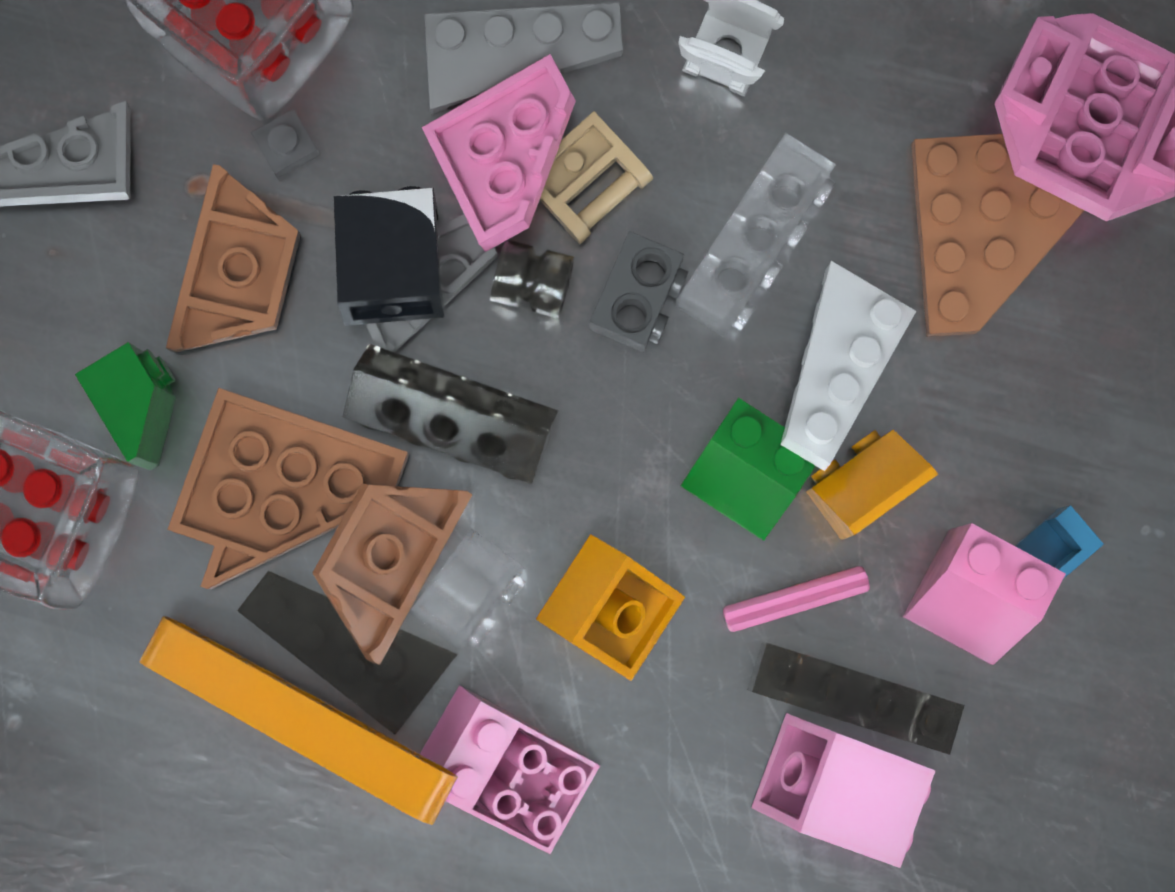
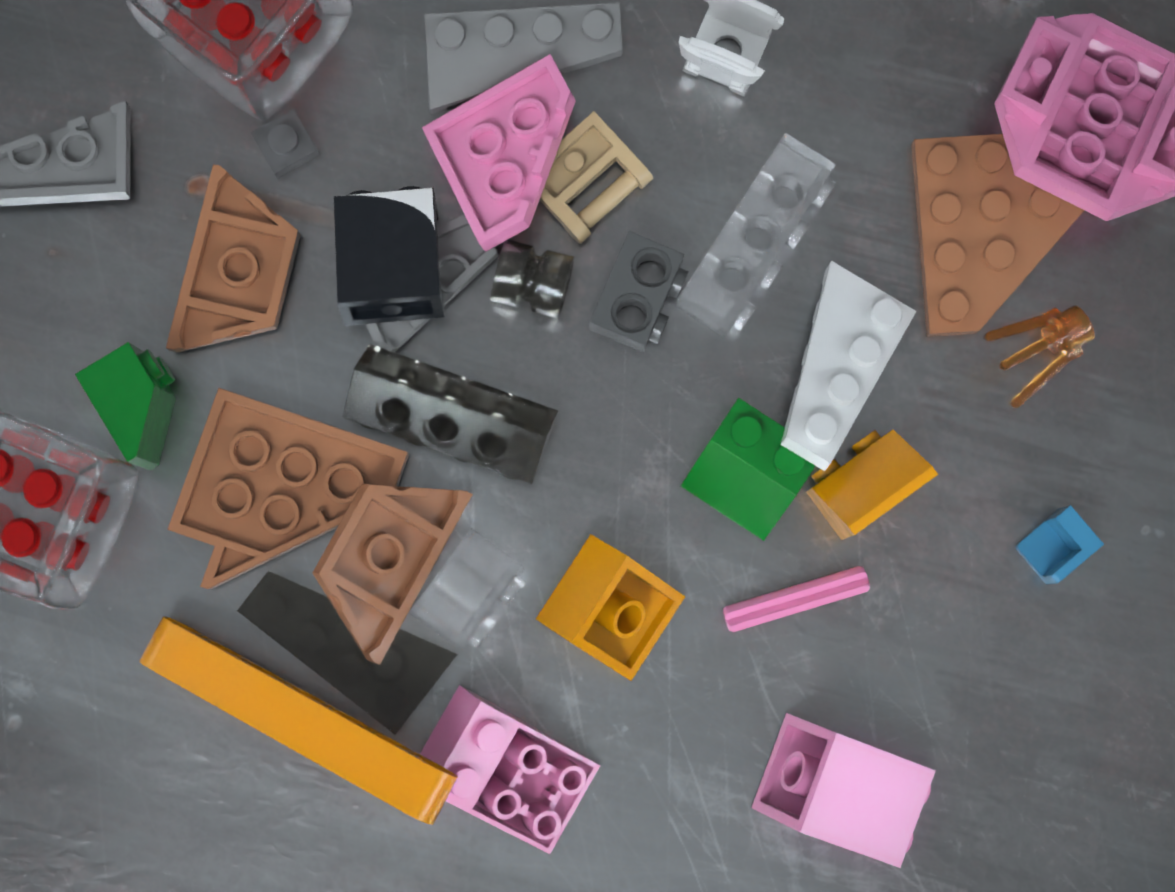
(856, 697): clear smoke brick -> none
(983, 593): bright pink slope -> none
(1063, 333): none -> clear orange plant

